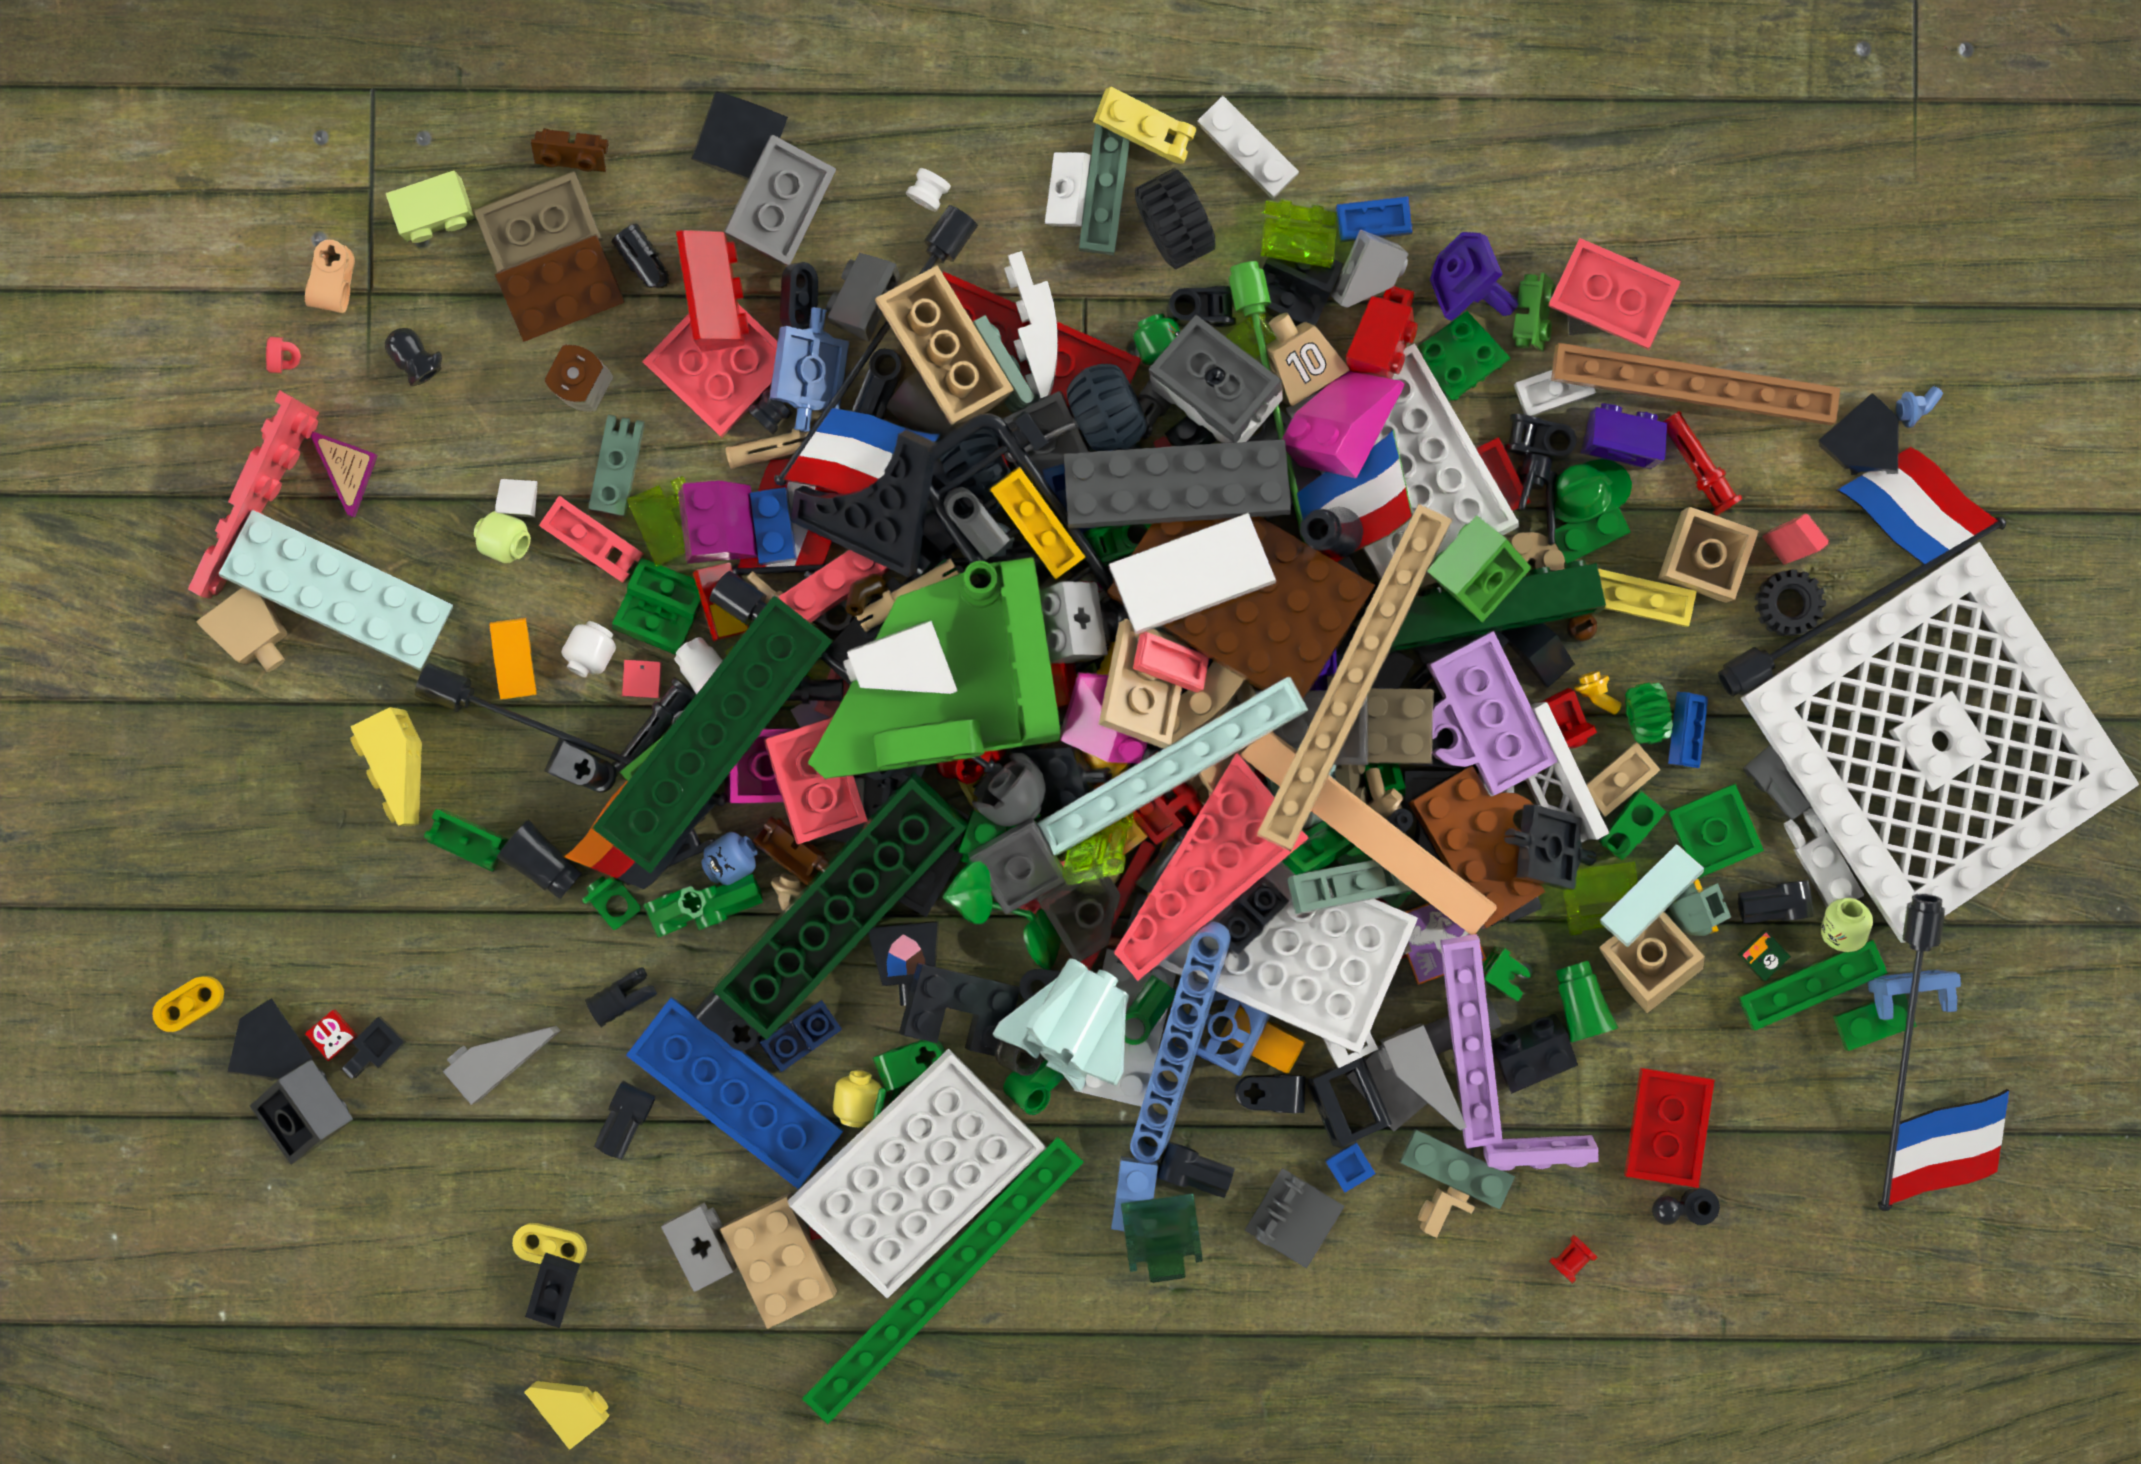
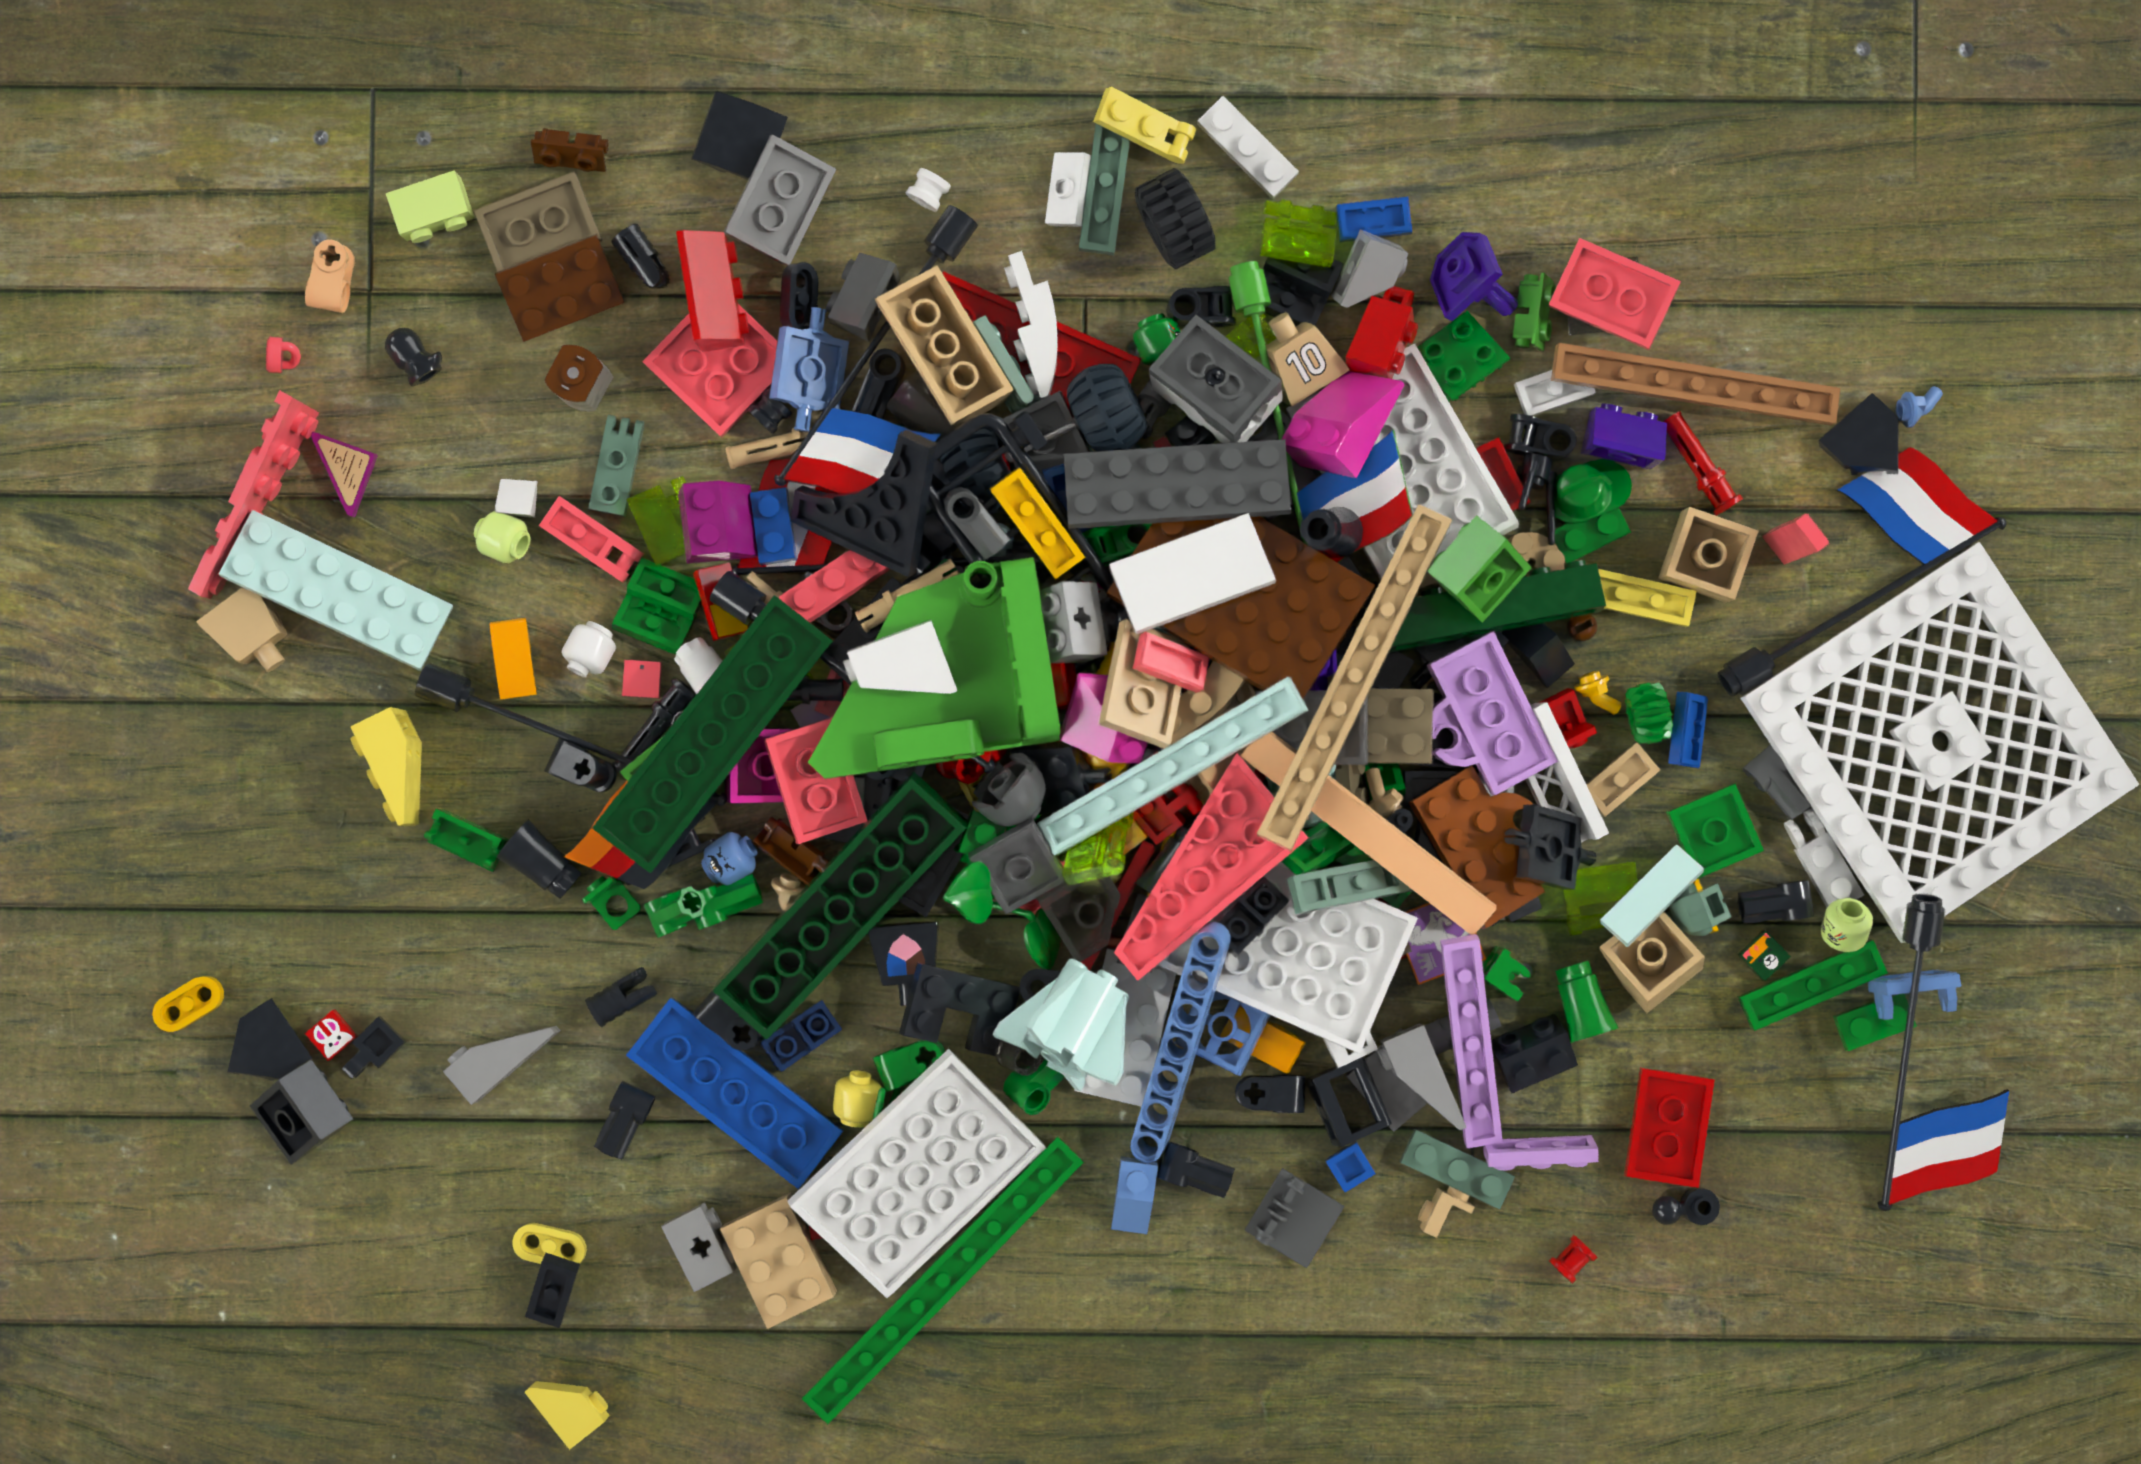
(863, 588): dark brown arm -> none
(1150, 1006): green piece -> none
(1162, 1235): clear green panel -> none
(1632, 824): green leg -> none
(1811, 598): black tyre -> none

